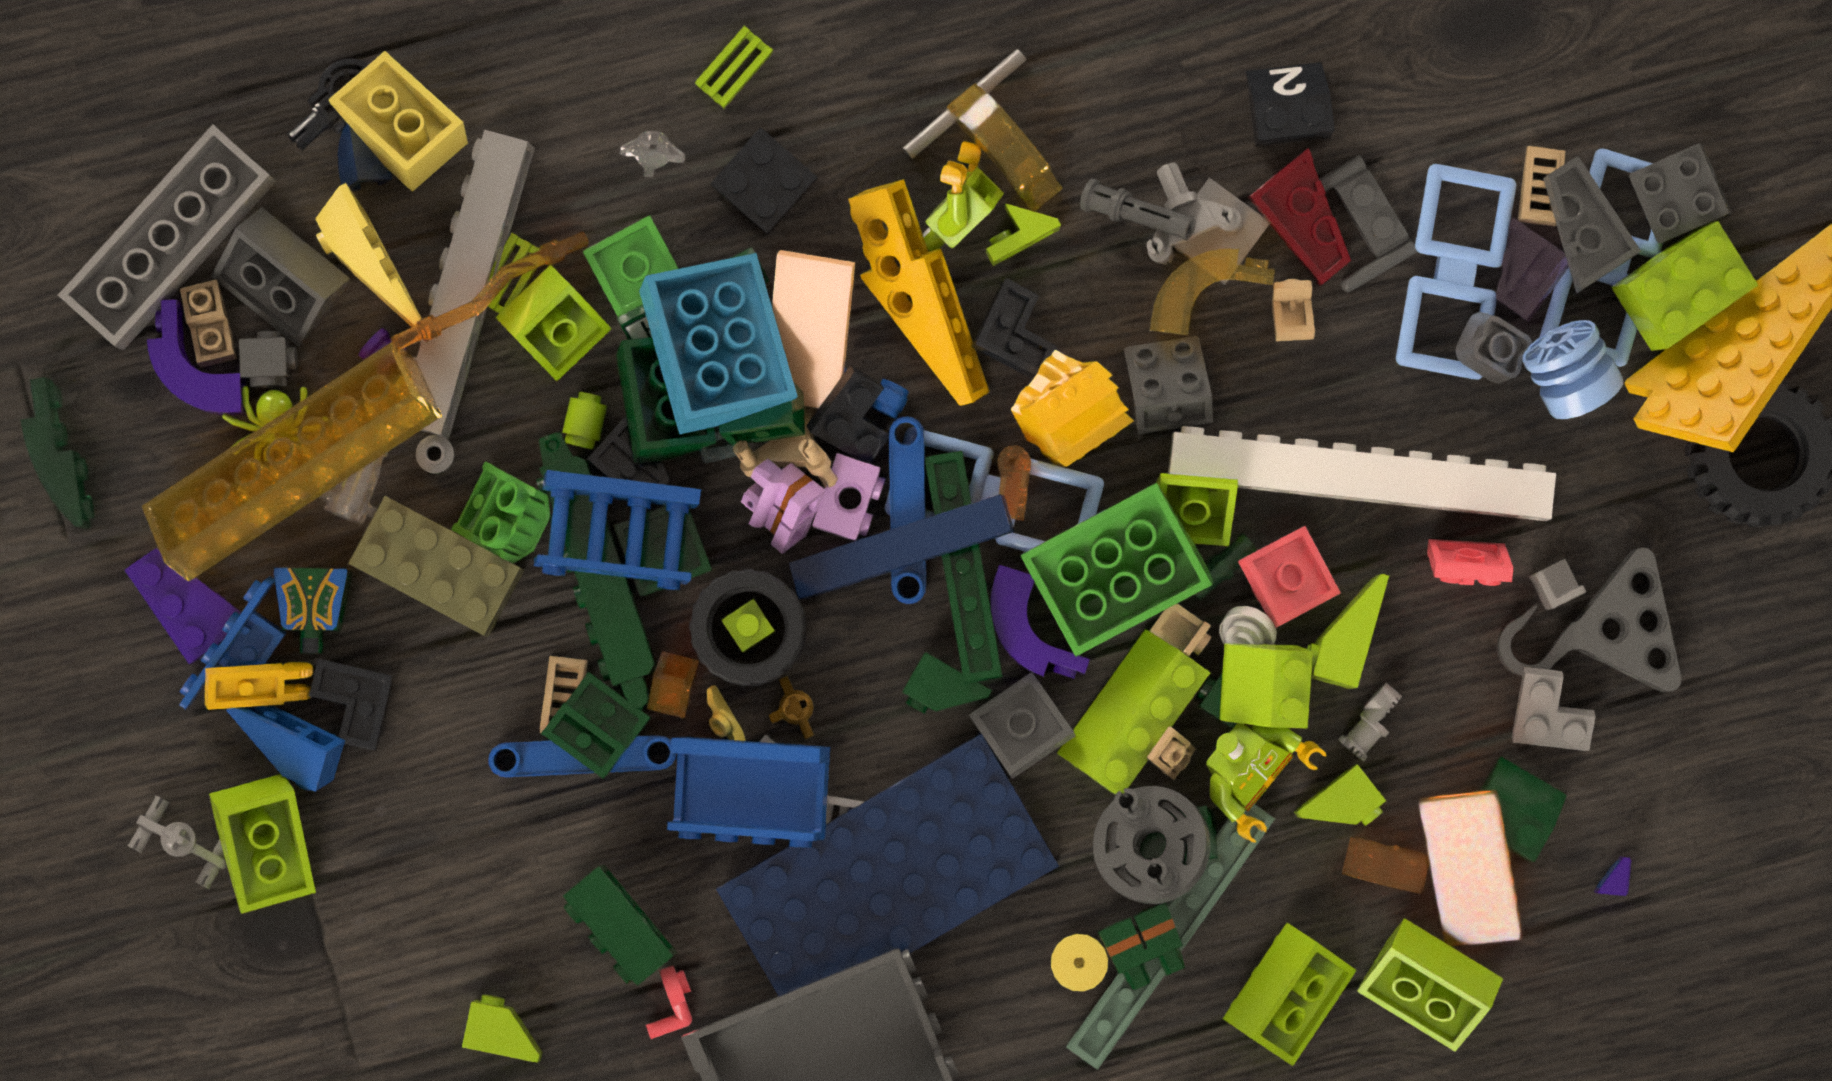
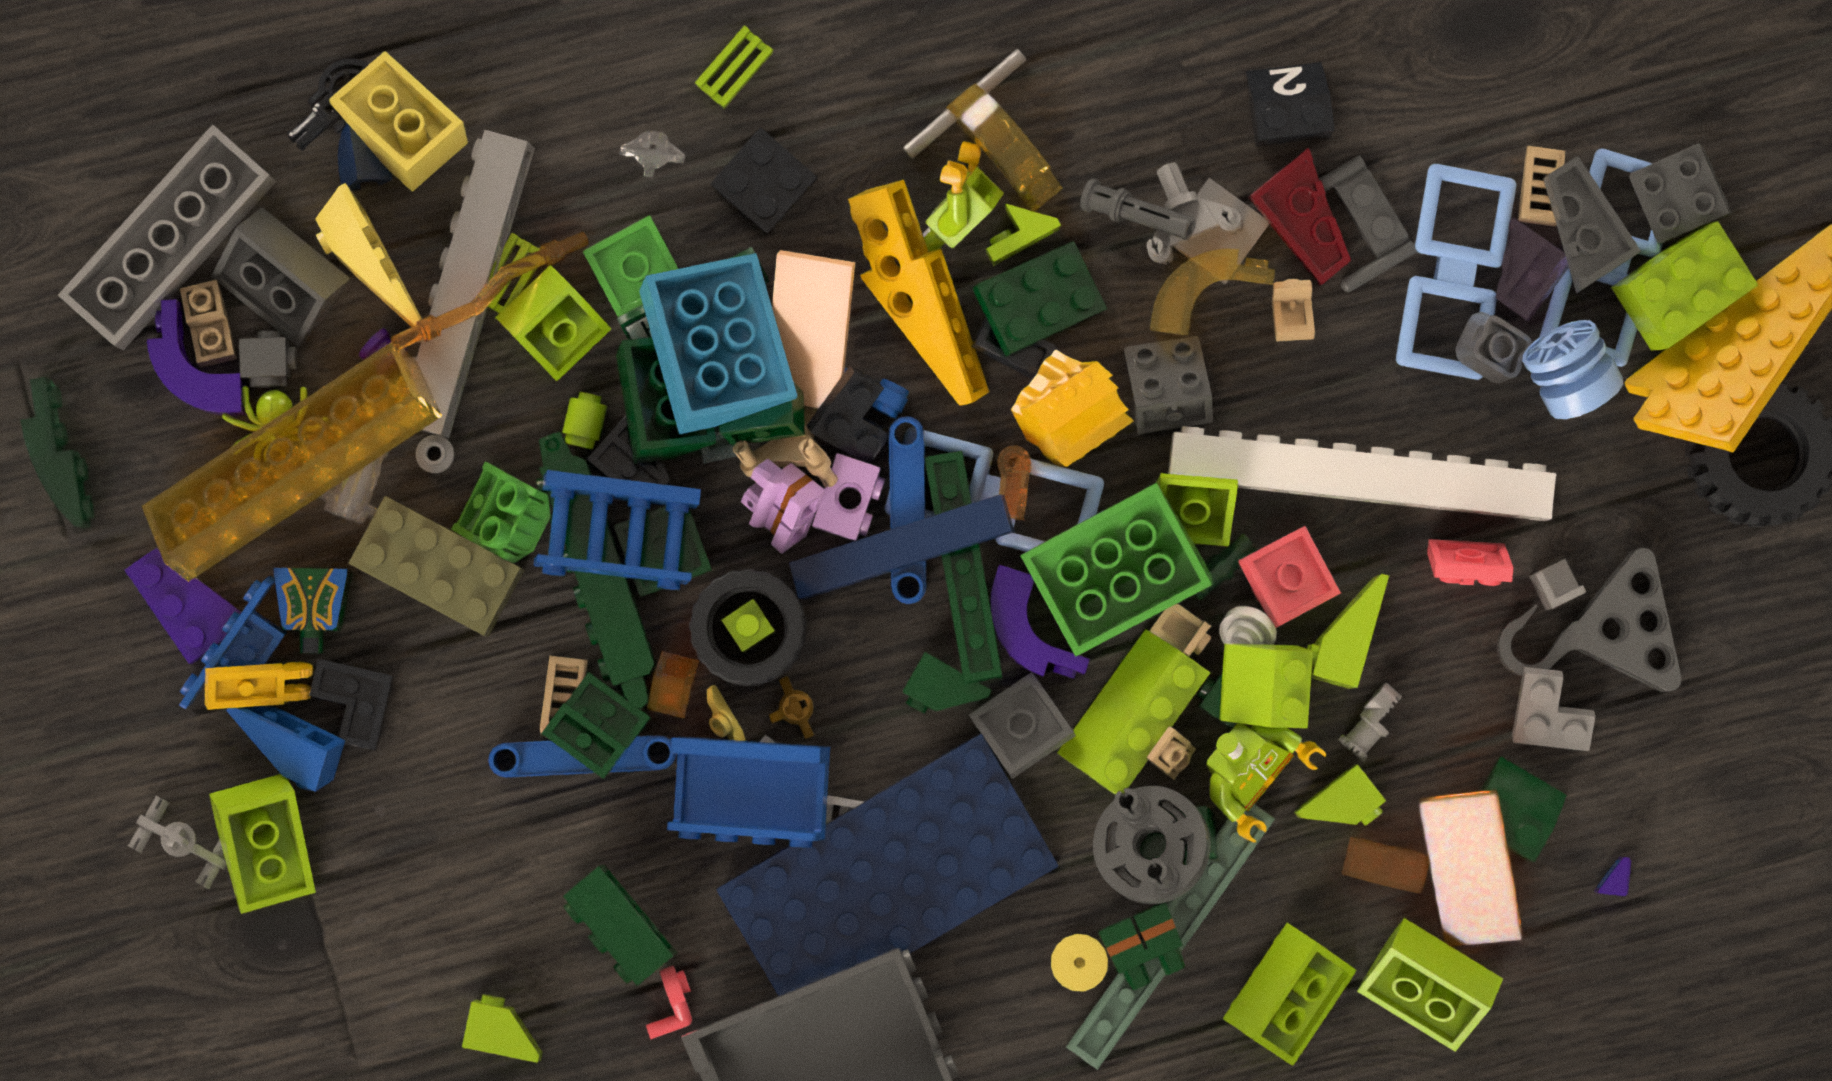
(1039, 298): none -> dark green plate

